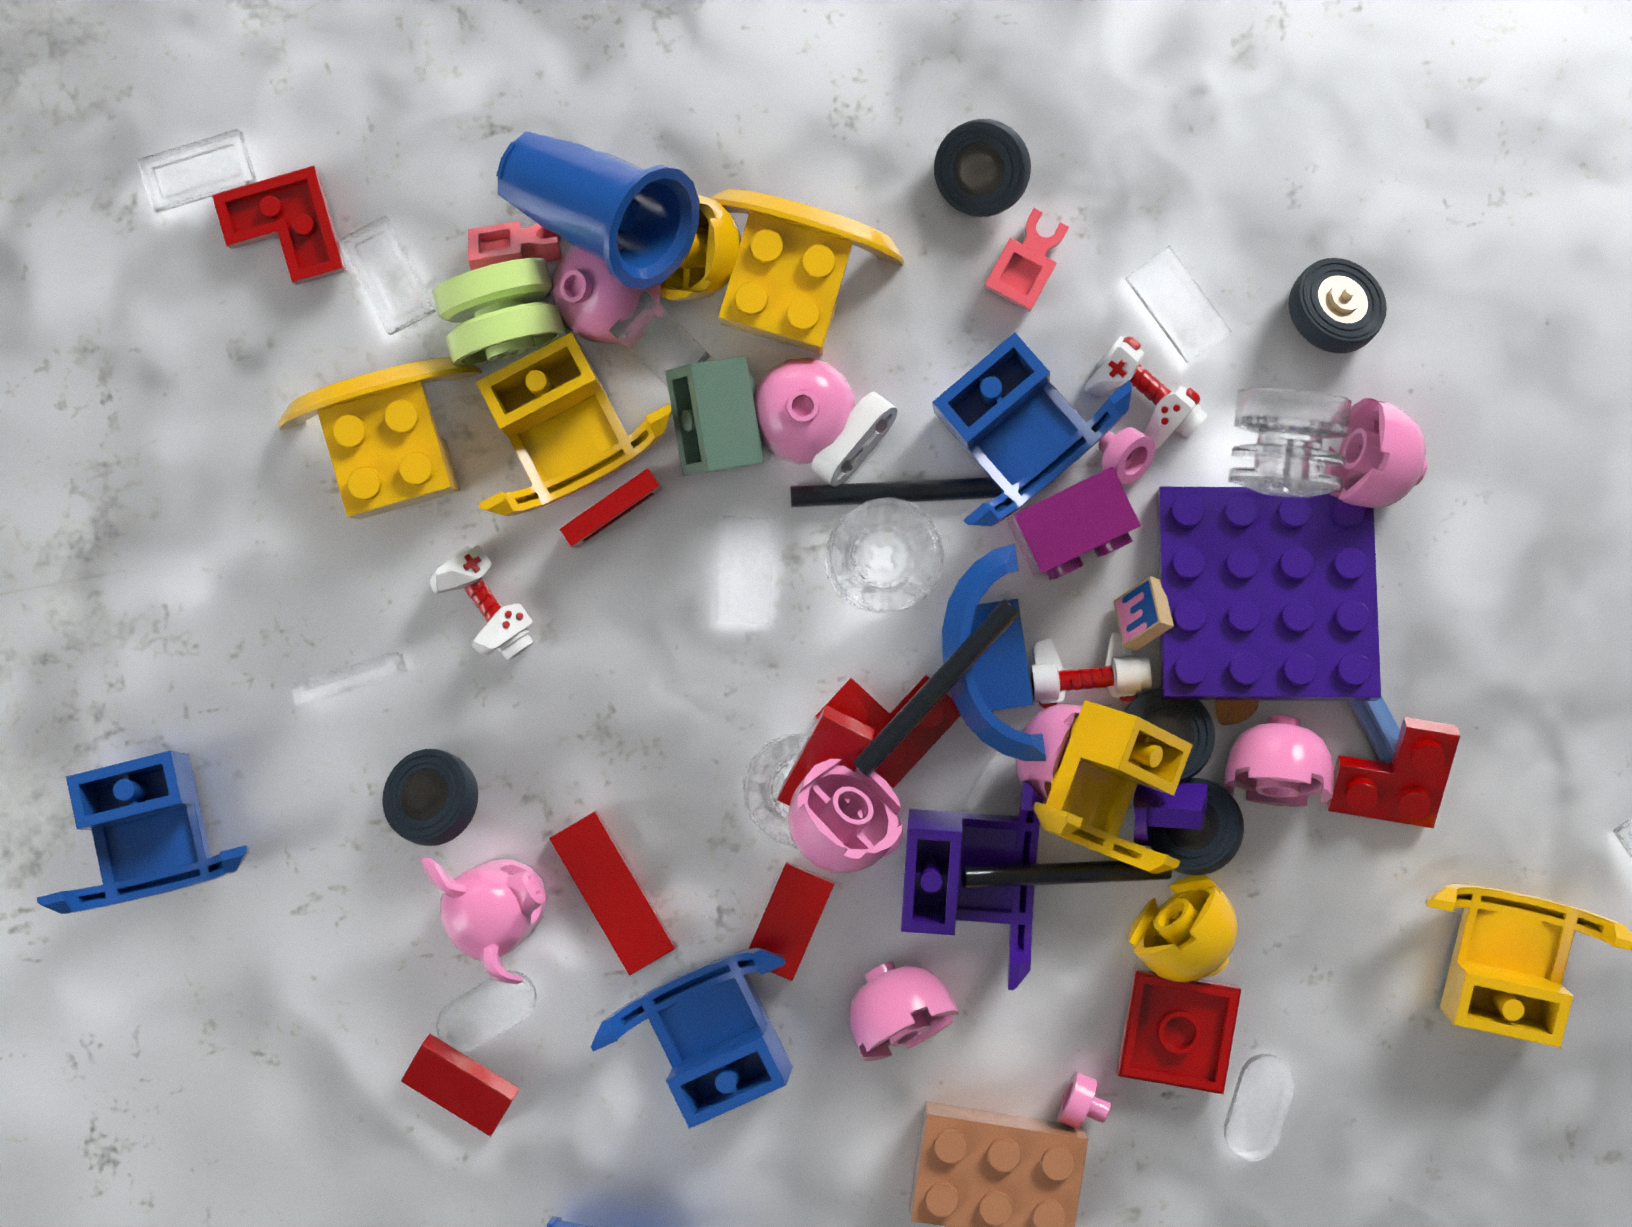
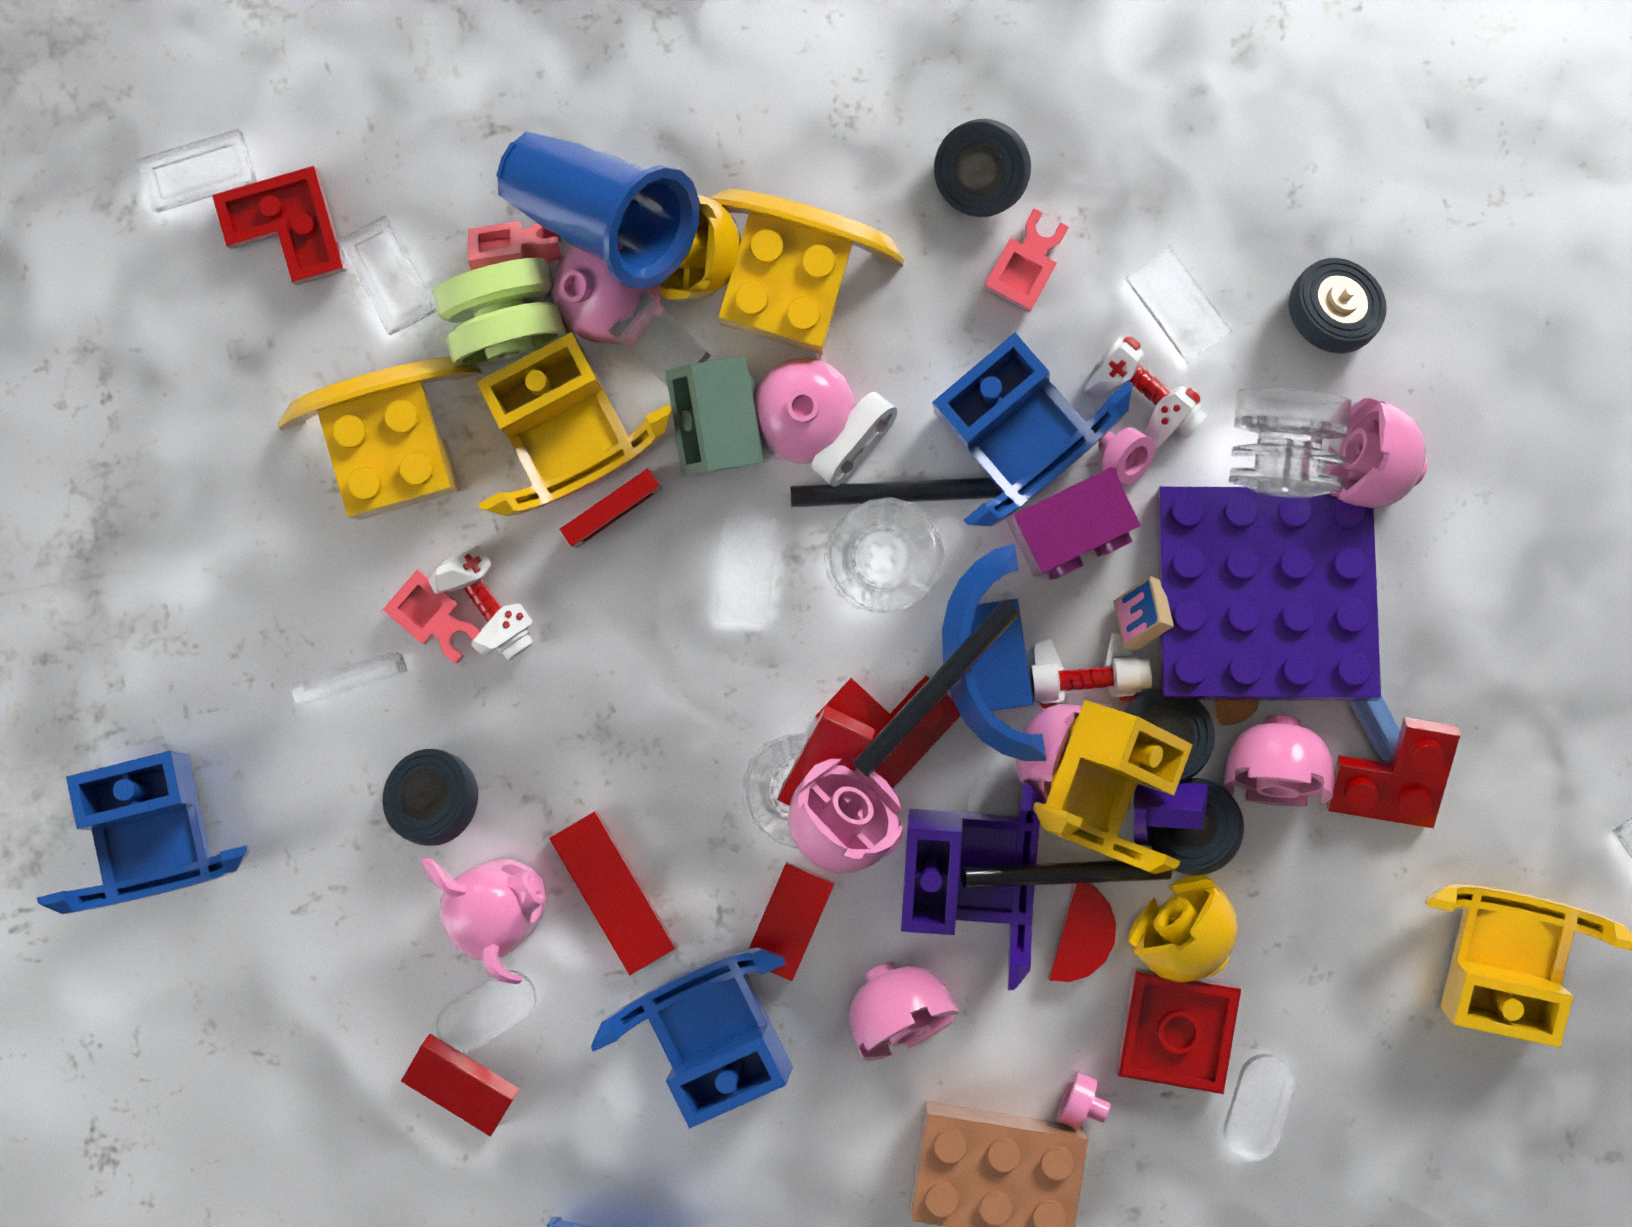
(429, 614): none -> coral plate
(1084, 936): none -> red tile

